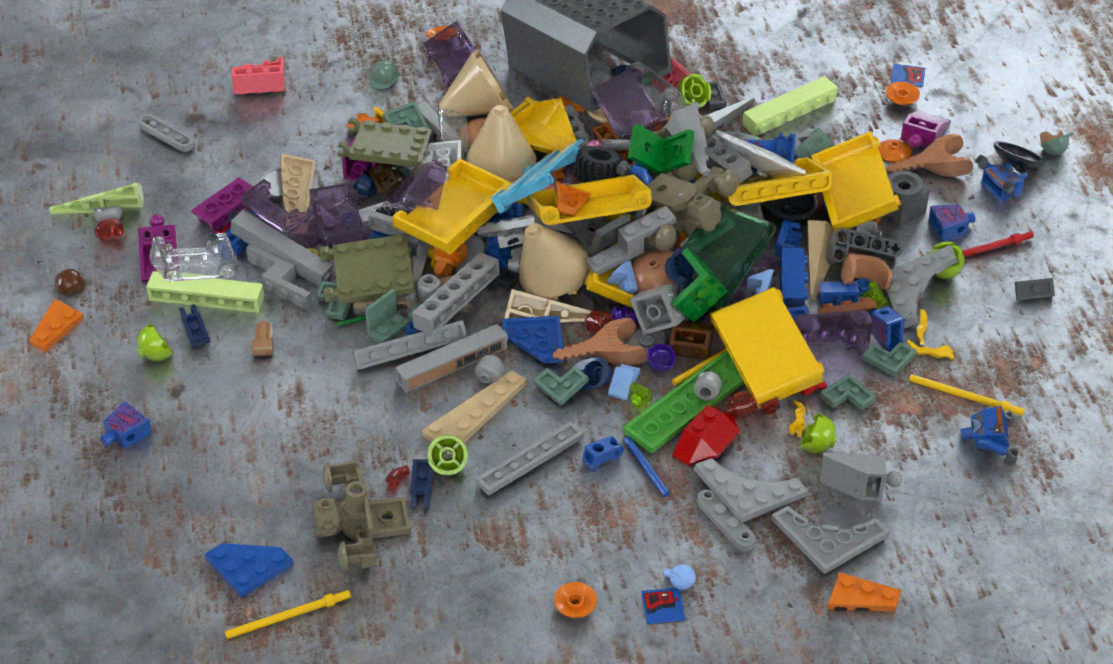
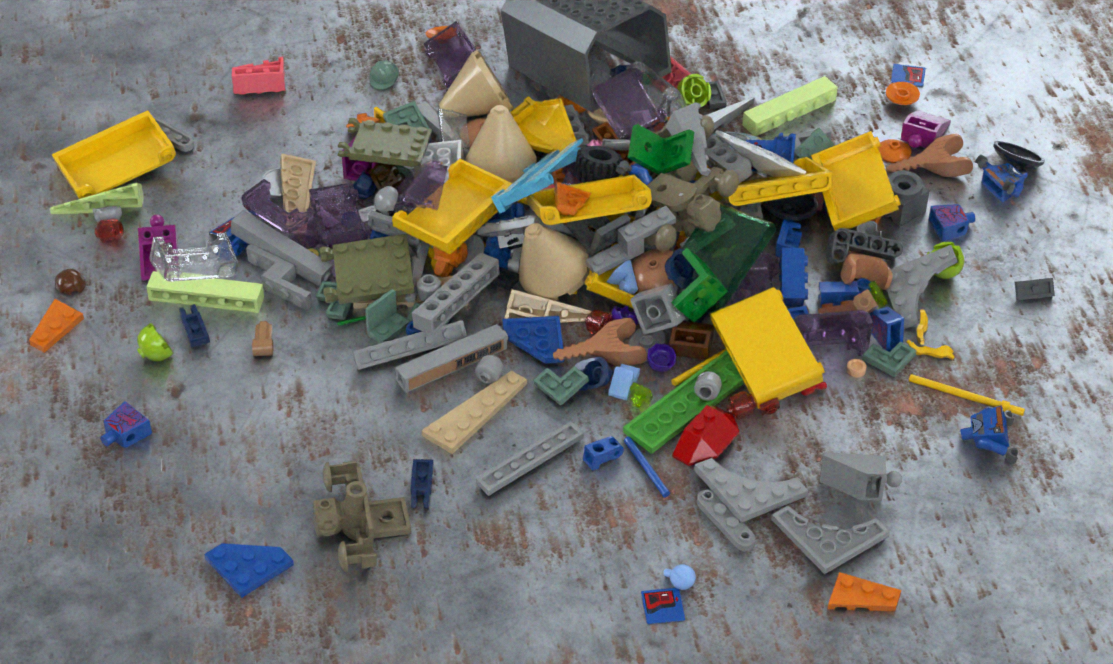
(115, 155): none -> yellow windscreen
(218, 206): magenta brick -> none
(328, 600): yellow bar -> none
(386, 199): none -> light grey hair
(396, 473): clear red arm -> none
(442, 463): lime cylinder -> none
(575, 600): orange dish -> none
(760, 282): light blue slope -> none
(798, 425): yellow hair -> none
(817, 243): tan wedge -> none
(819, 435): lime cylinder -> none
(848, 389): sand green plate -> none
(856, 368): none -> light nougat tile
(865, 302): none -> medium nougat window
(1014, 239): red bar -> none
(1055, 143): sand green piece -> none

